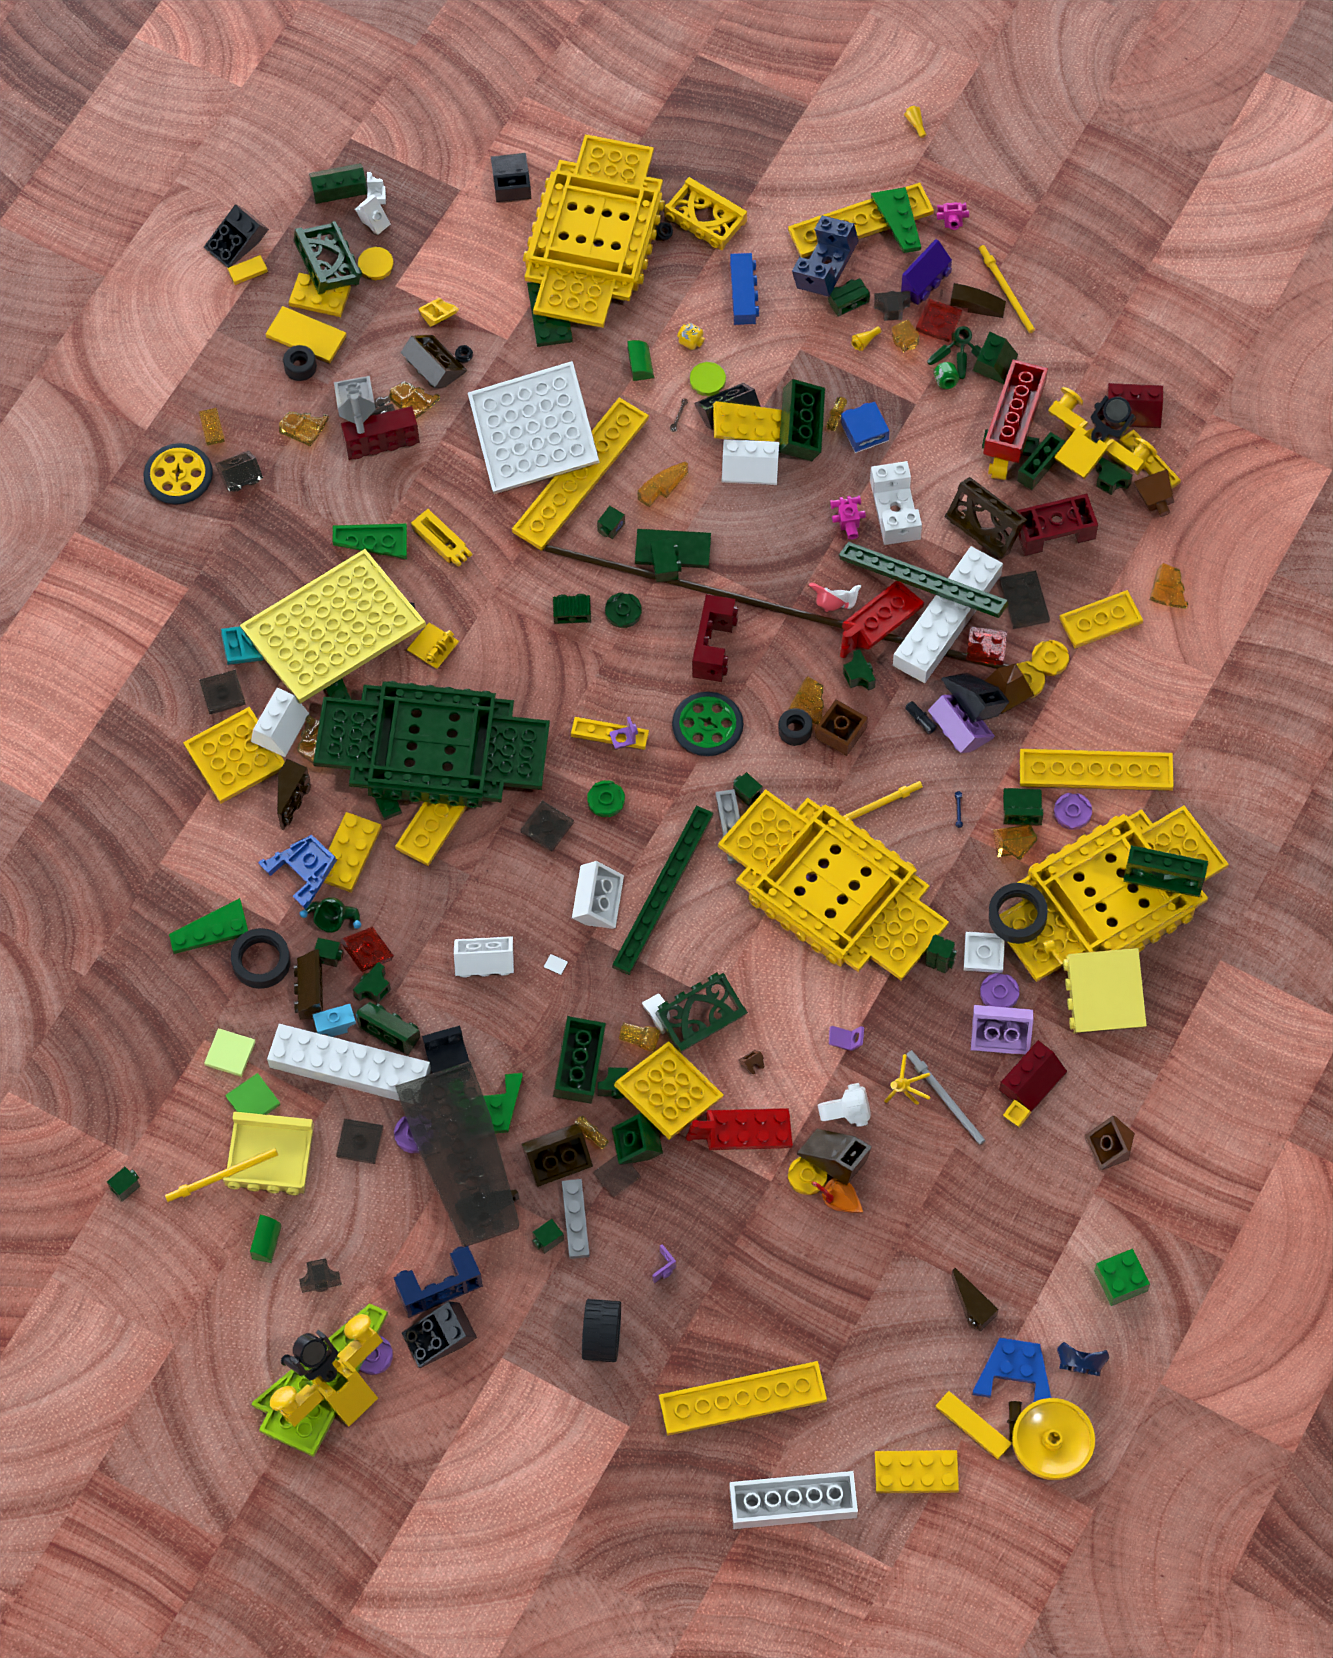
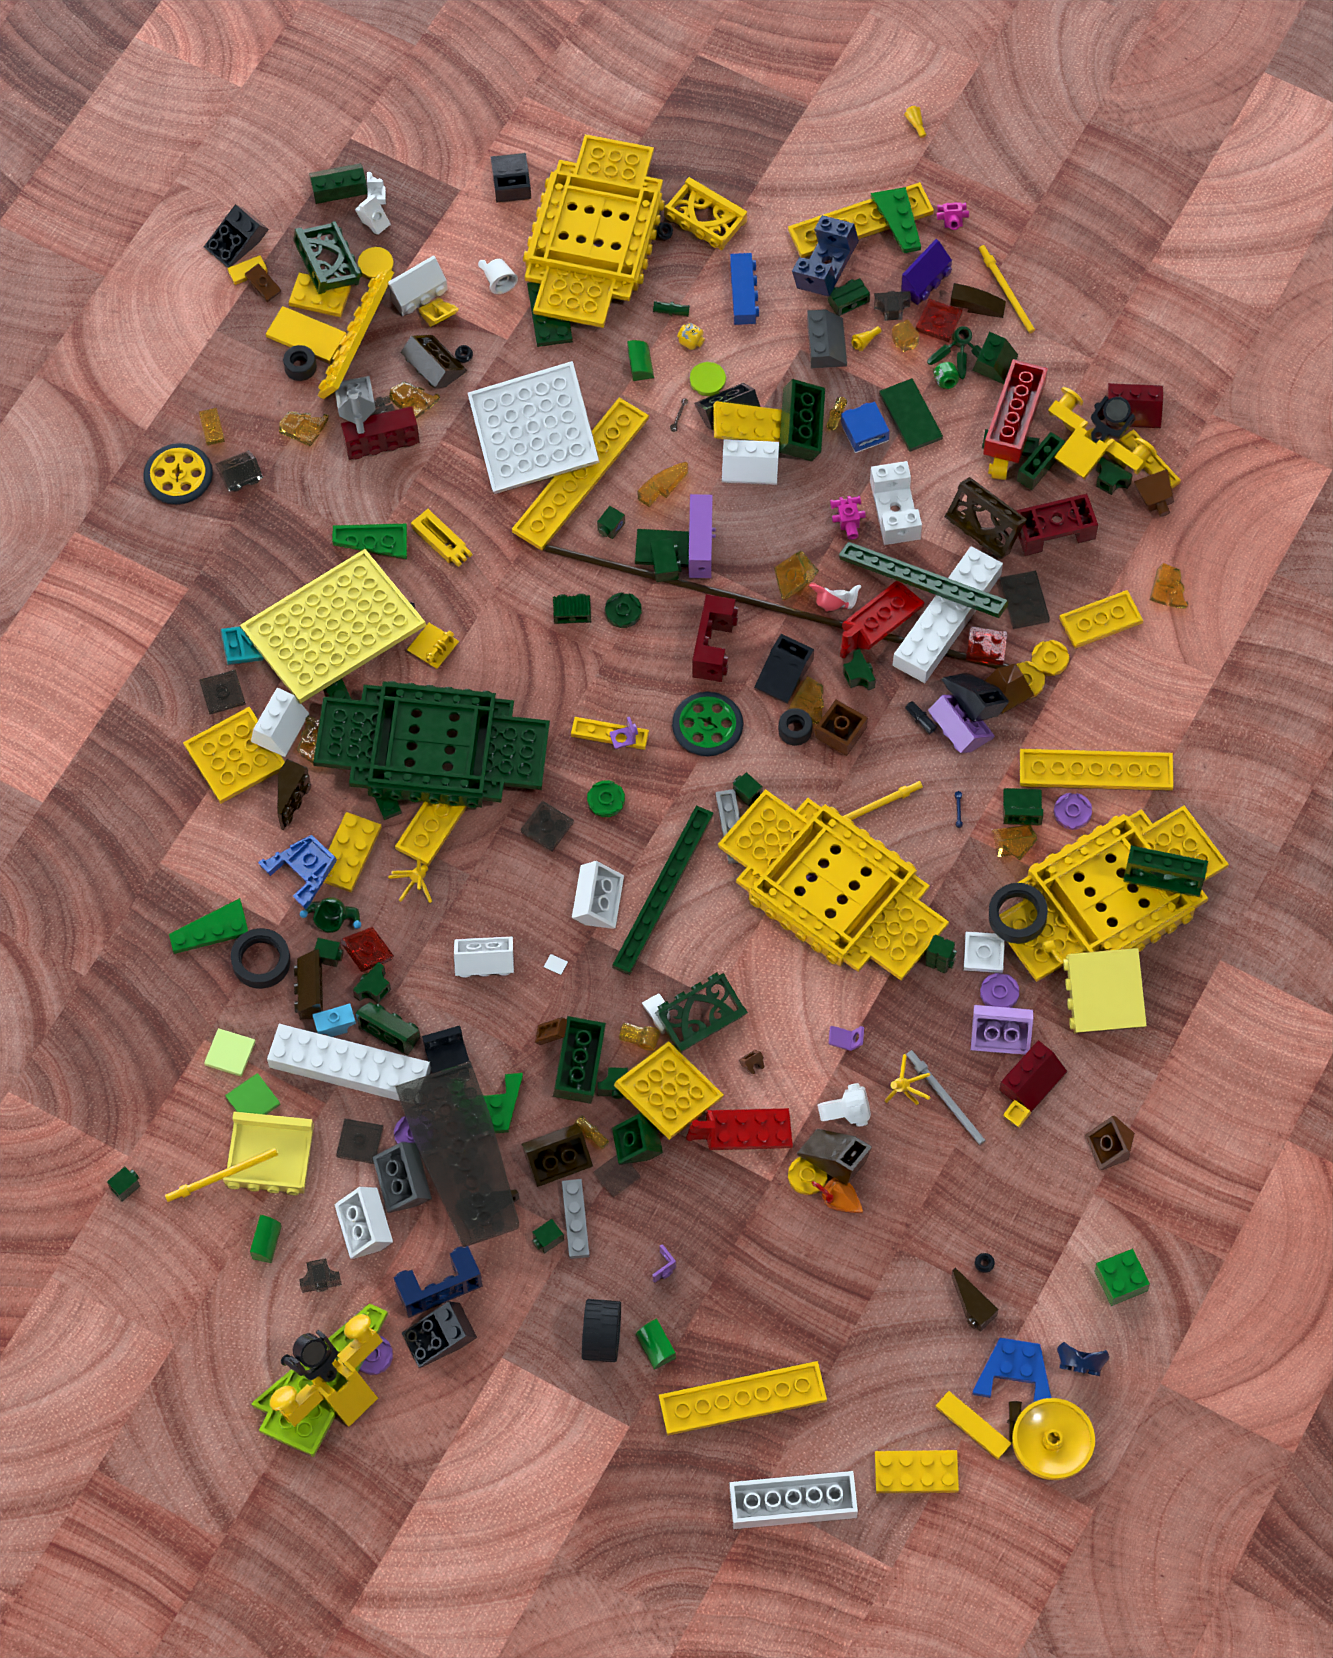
(262, 282): none -> reddish brown plate
(355, 334): none -> yellow plate
(363, 1222): none -> white slope
(402, 1177): none -> dark grey slope
(416, 875): none -> yellow plant
(417, 286): none -> white slope
(498, 275): none -> white hat
(551, 1031): none -> reddish brown plate
(655, 1344): none -> green brick
(671, 308): none -> dark green pin
(700, 536): none -> medium lavender brick
(784, 668): none -> black slope
(794, 574): none -> clear yellow slope
(826, 339): none -> dark grey slope
(911, 414): none -> dark green tile
(984, 1257): none -> black plate

